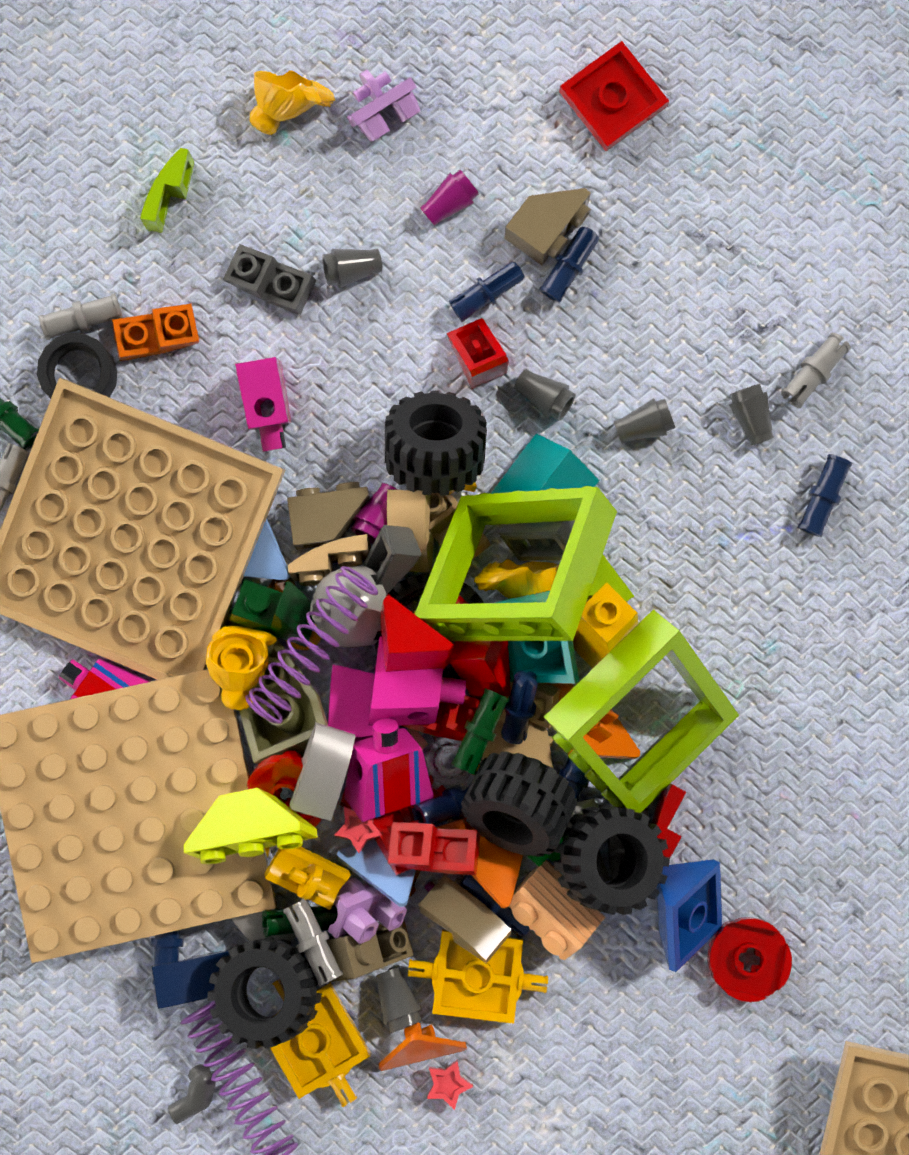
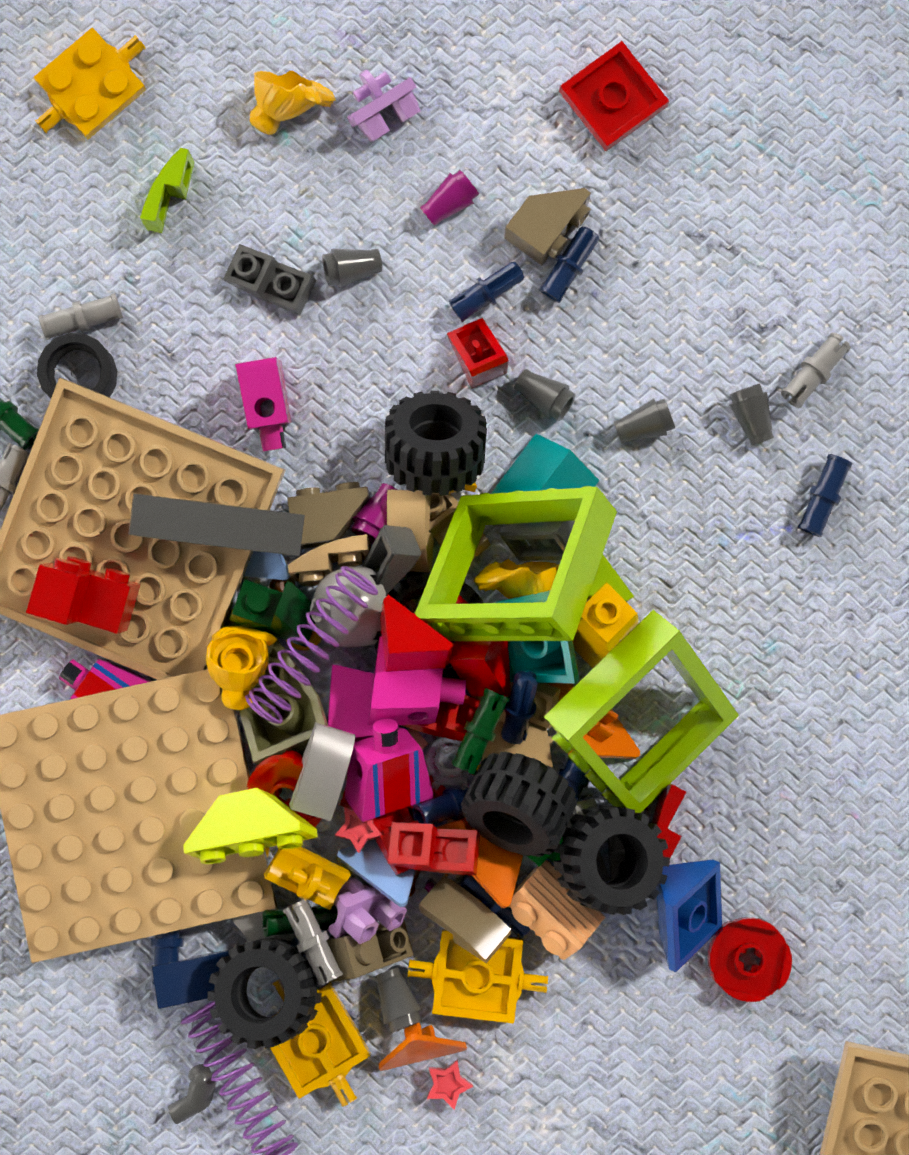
(75, 593): none -> red brick
(90, 83): none -> yellow plate
(155, 333): orange slope -> none
(216, 524): none -> dark grey slope

